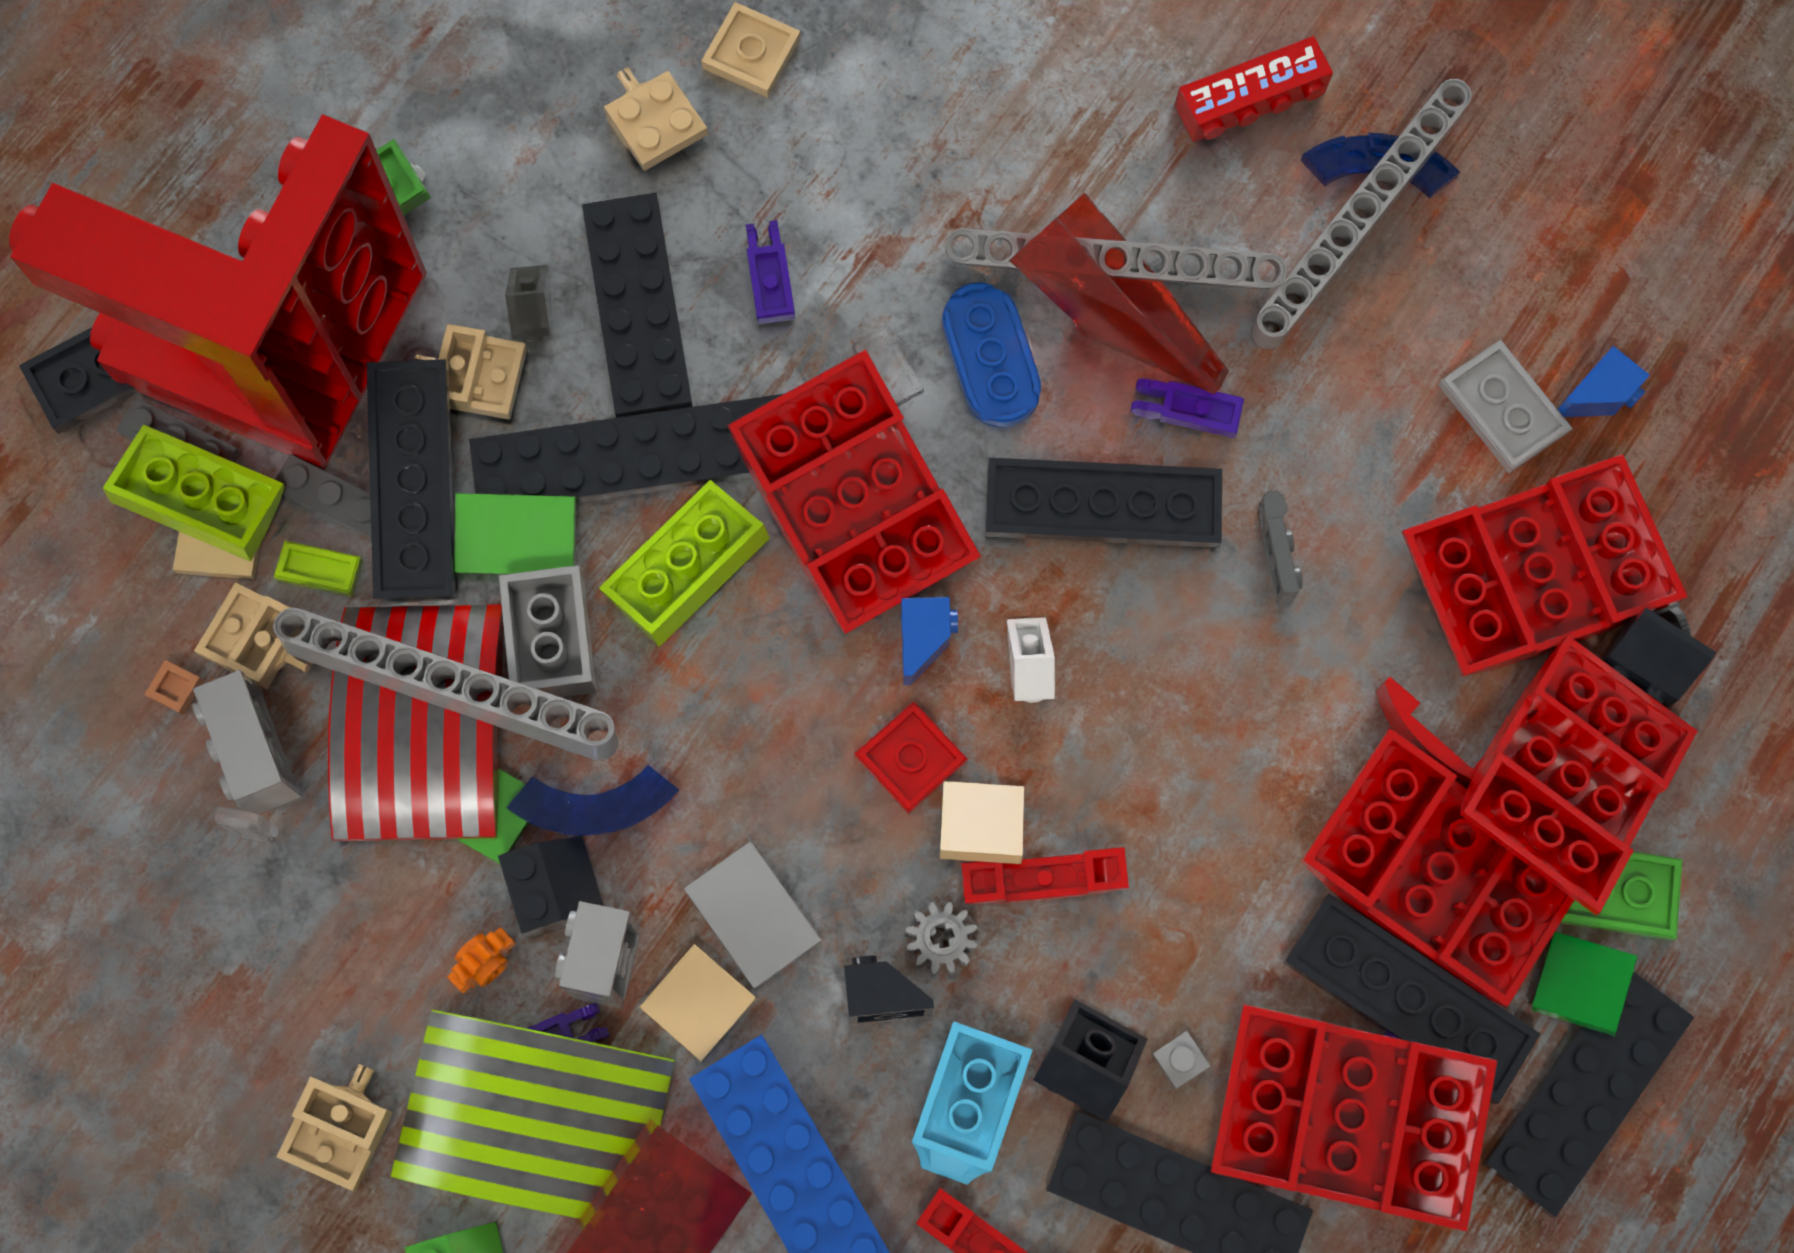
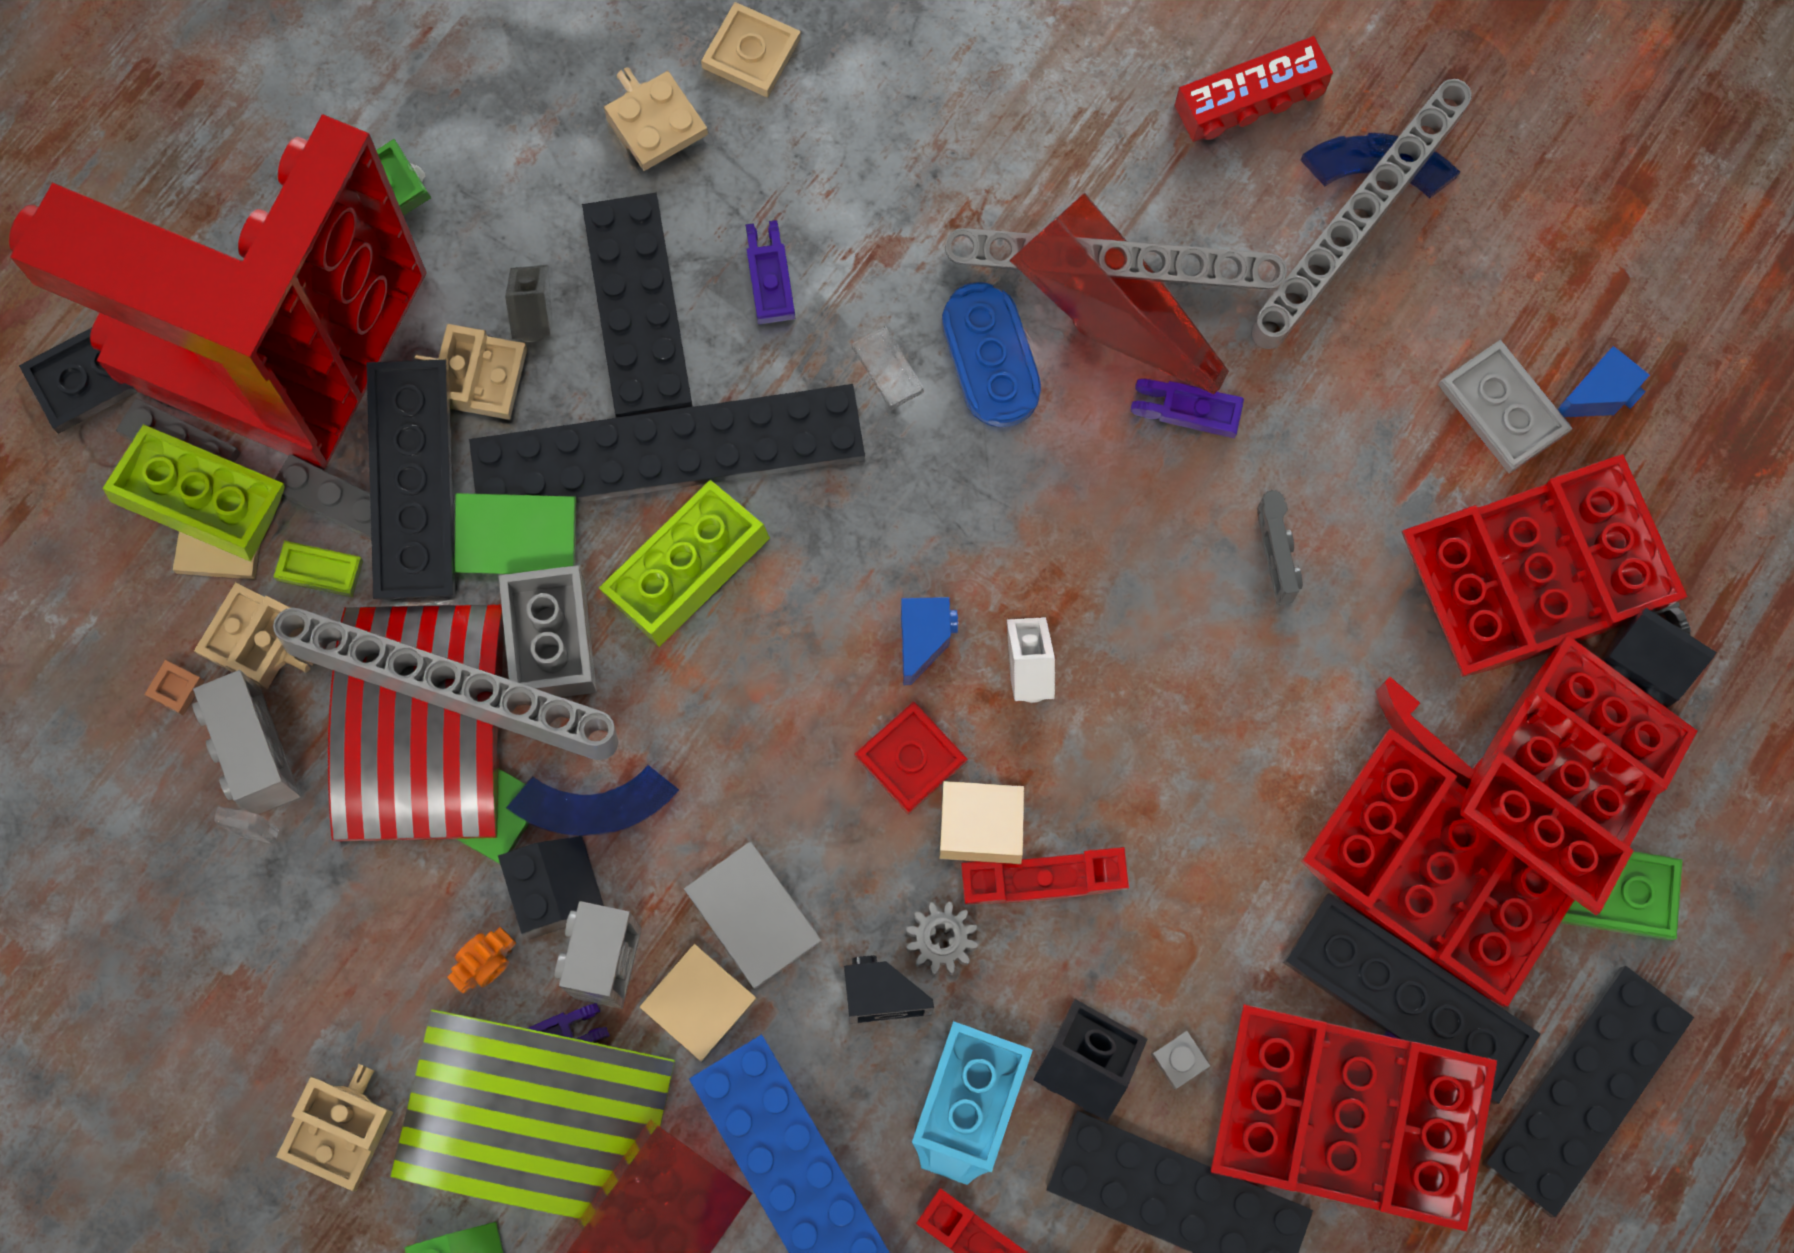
(852, 492): red slope -> none
(1104, 502): black plate -> none
(1584, 983): green tile -> none

